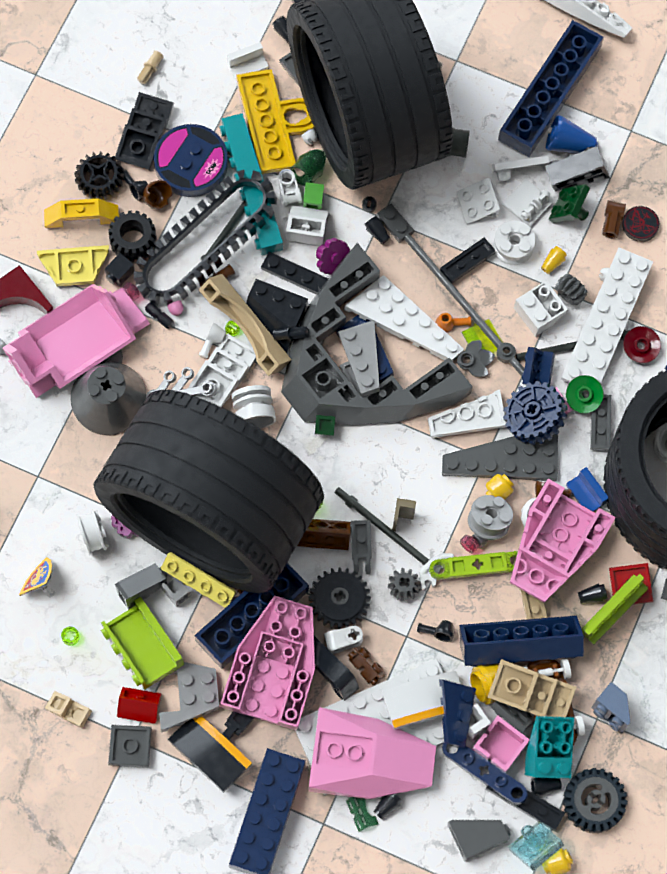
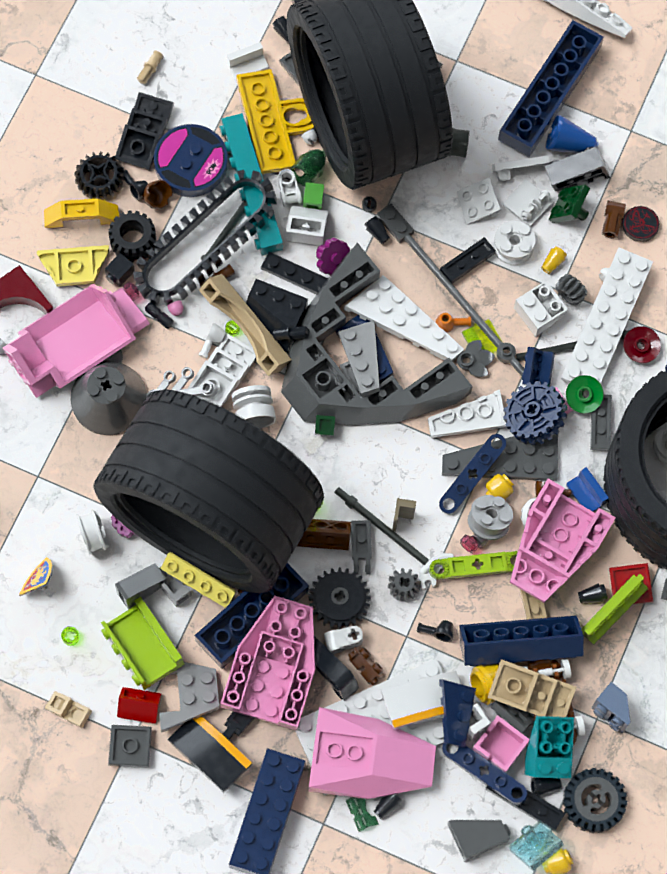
(463, 484): none -> dark blue piece

